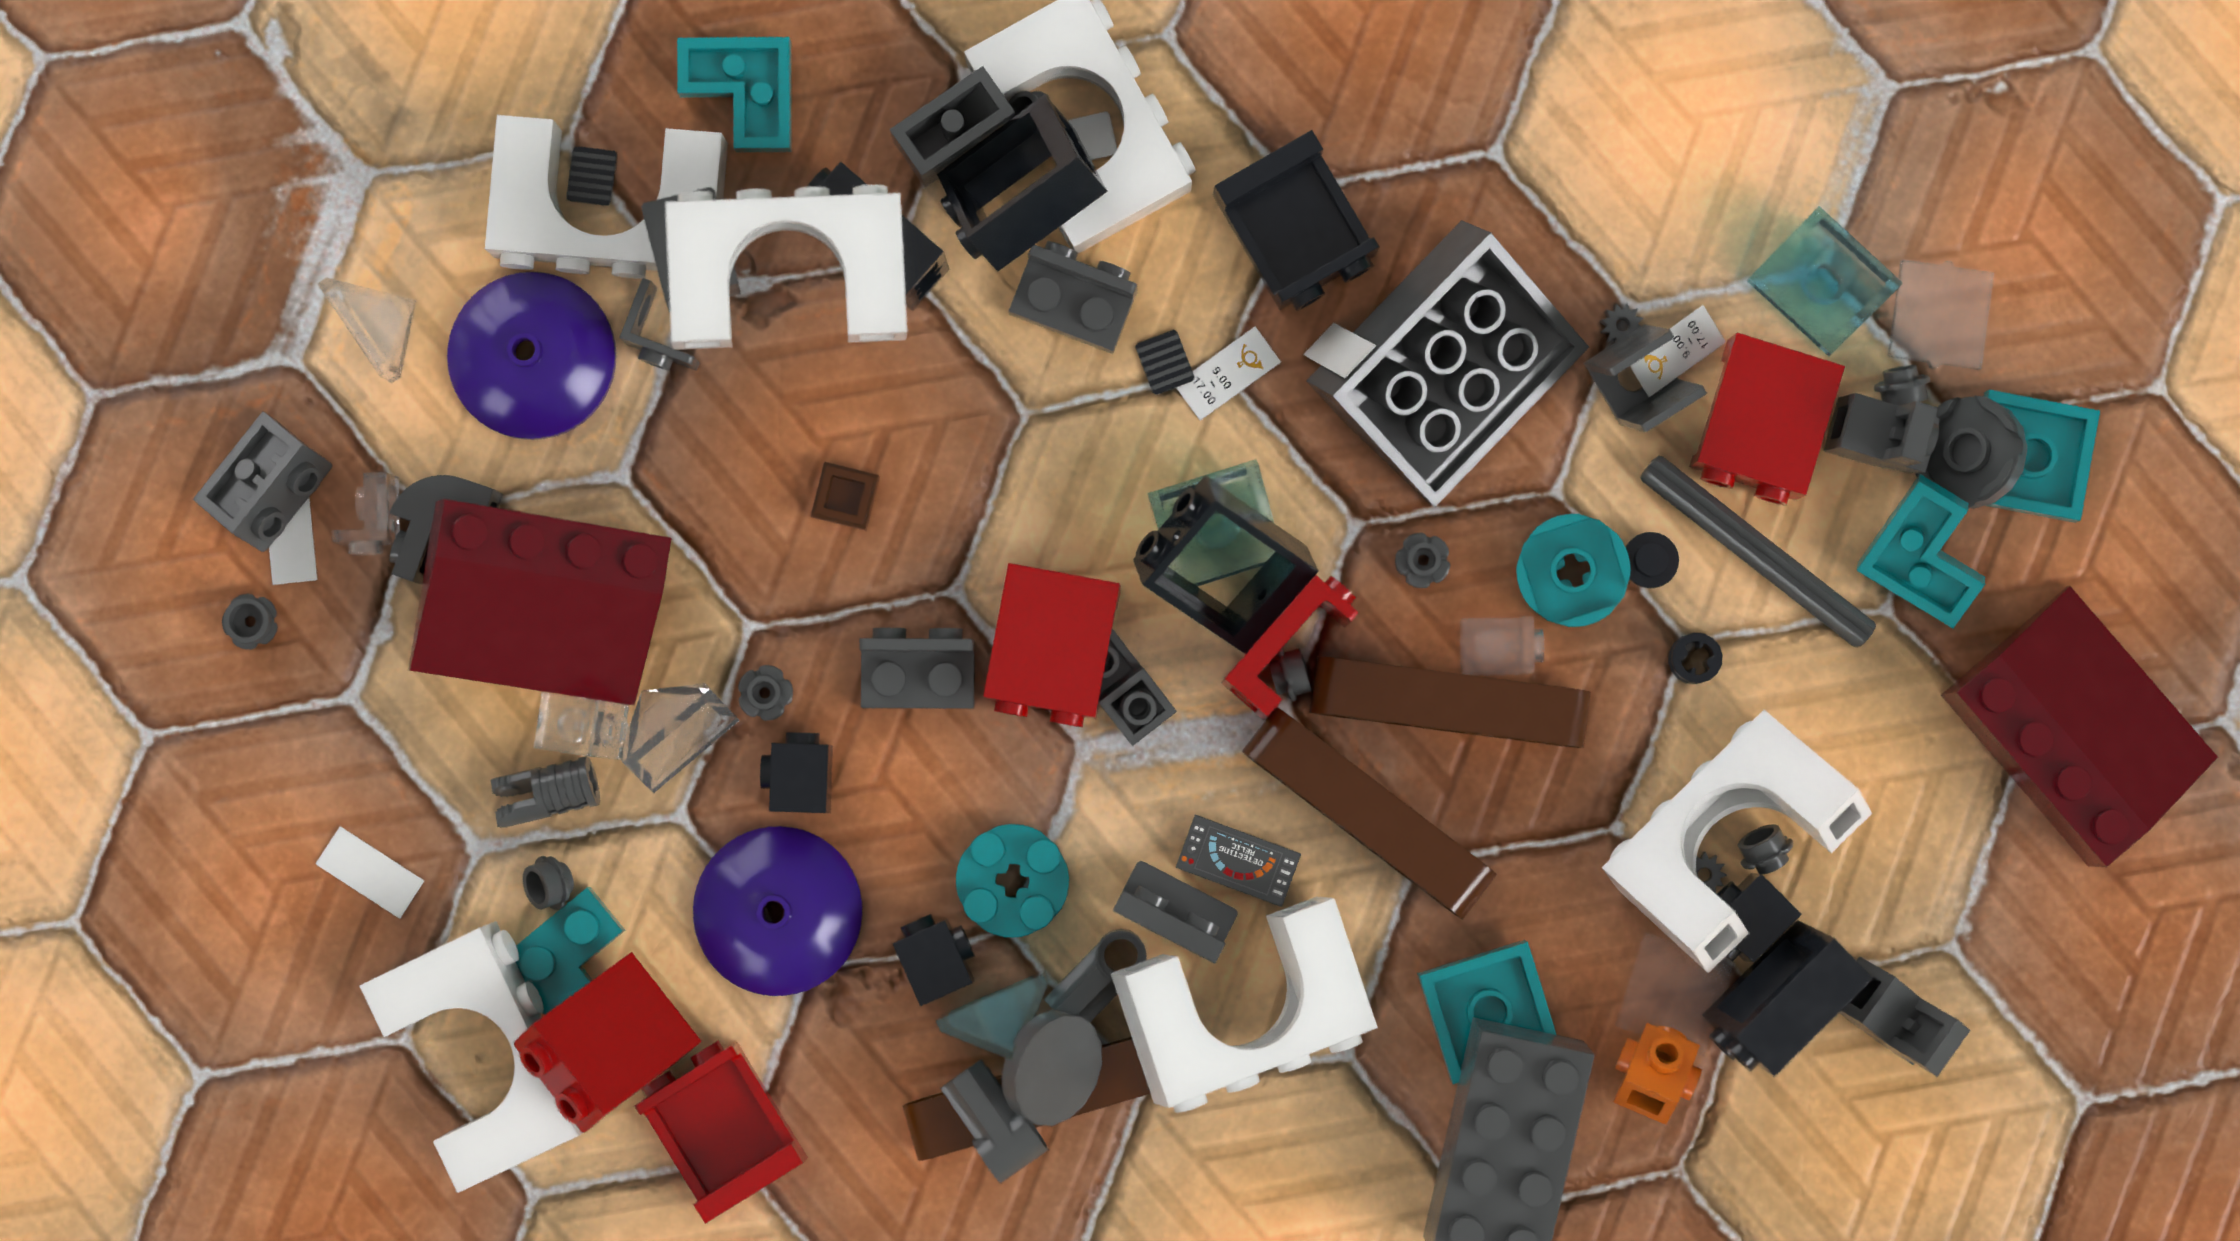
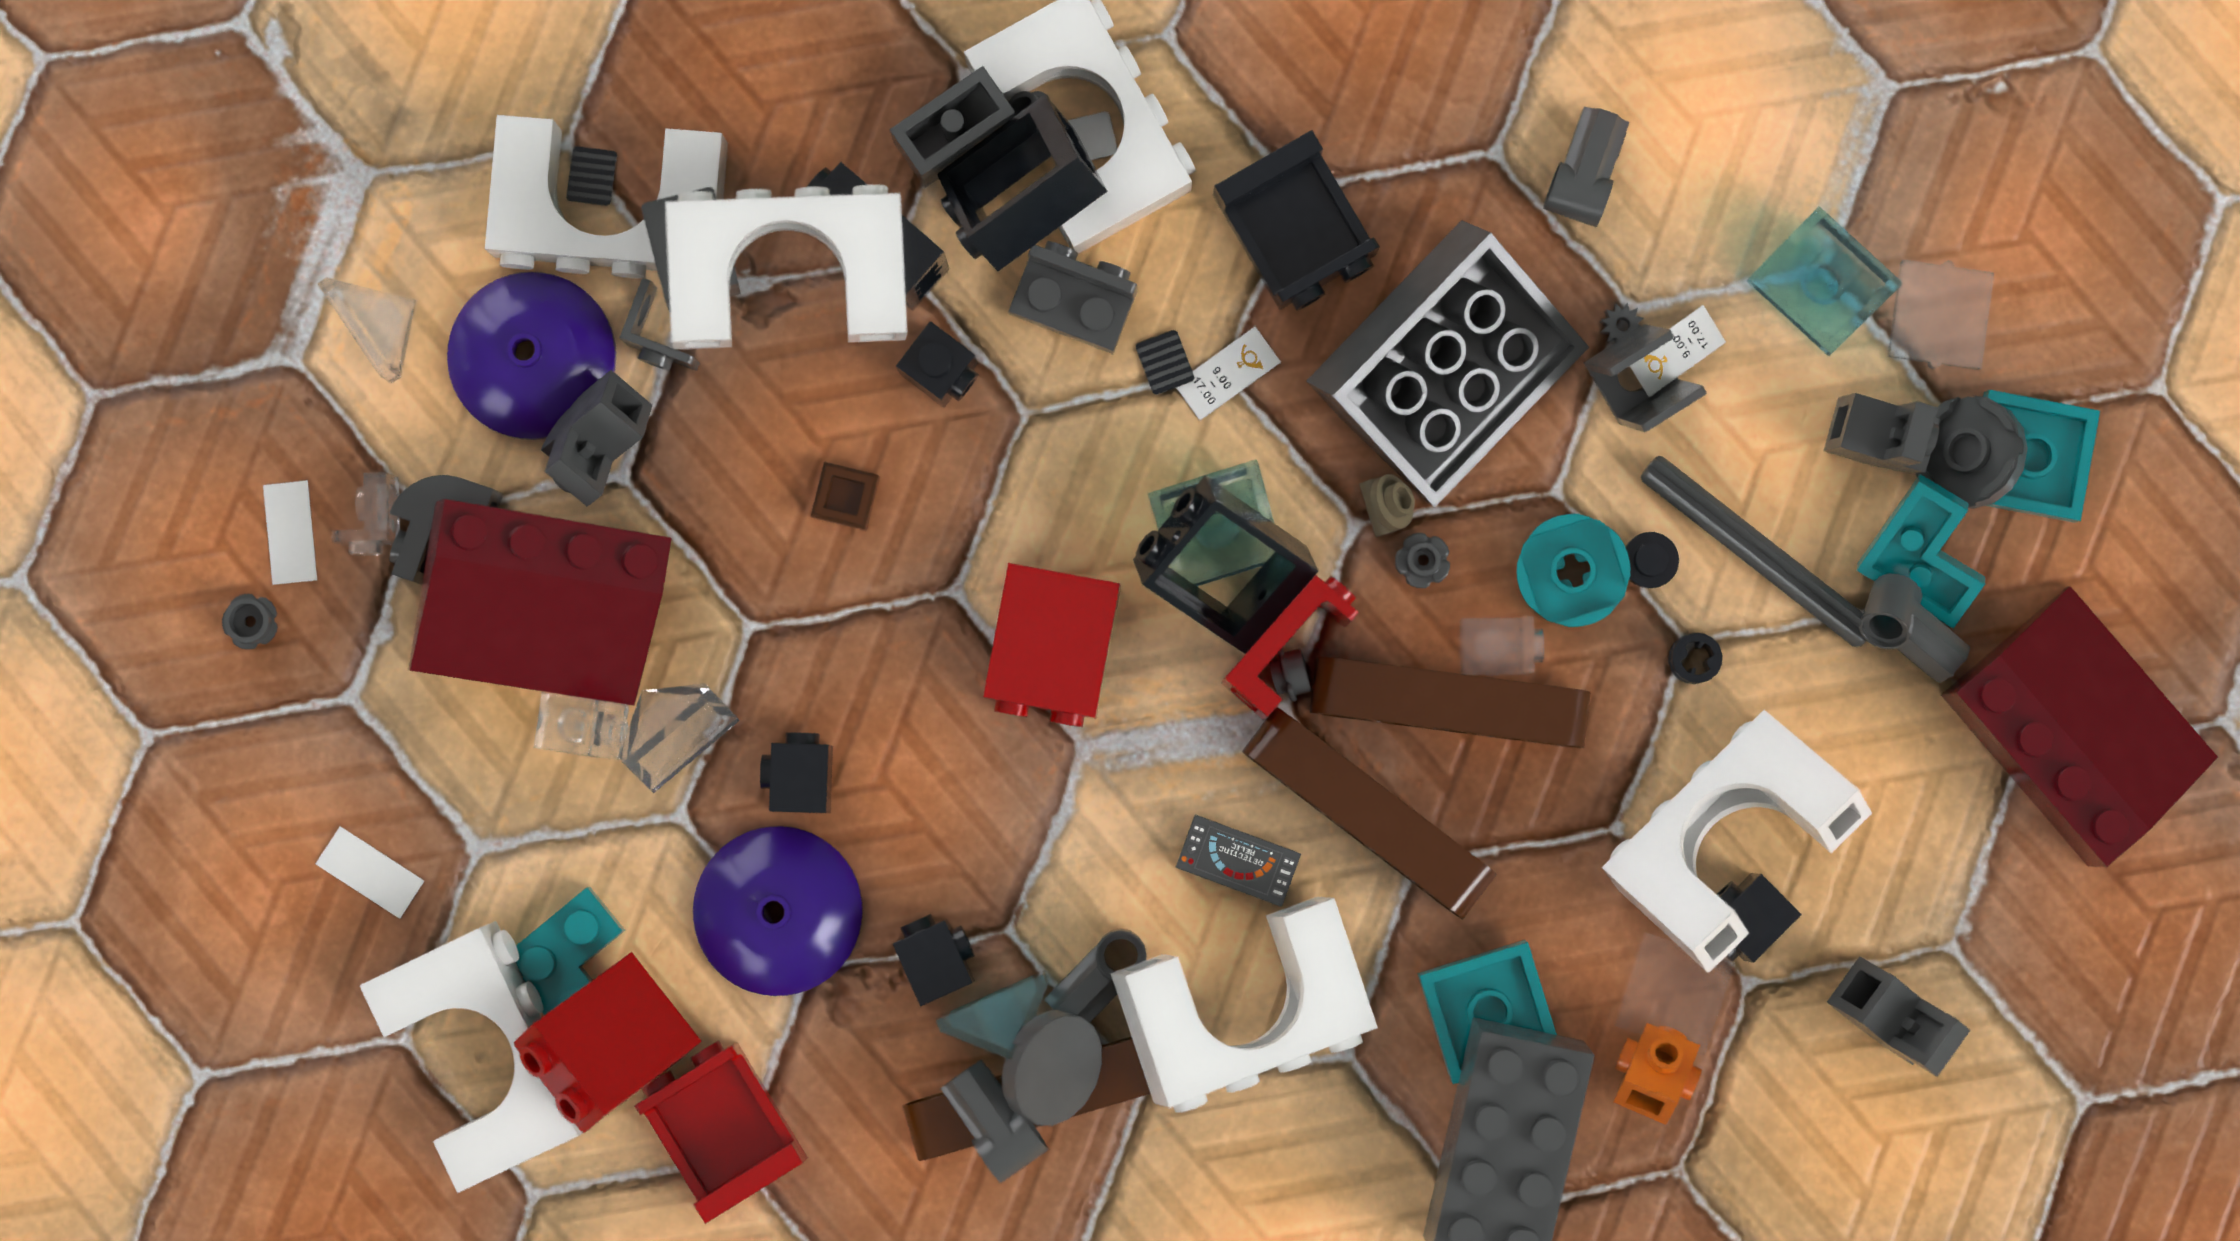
(262, 482): dark grey bracket -> none
(548, 883): dark grey plate -> none
(554, 791): dark grey hinge -> none
(593, 434): none -> dark grey brick
(754, 74): teal plate -> none
(780, 693): dark grey plate -> none
(917, 671): dark grey bracket -> none
(939, 365): none -> black brick
(1033, 906): teal plate -> none
(1131, 694): dark grey slope -> none
(1176, 911): dark grey bracket -> none
(1339, 350): white sticker -> none
(1388, 504): none -> dark tan plate
(1583, 180): none -> dark grey piece
(1714, 870): dark grey piece -> none
(1765, 849): dark grey plate -> none
(1767, 419): red panel -> none
(1785, 999): black window -> none
(1900, 622): none -> dark grey piece
(1903, 385): dark grey plate -> none

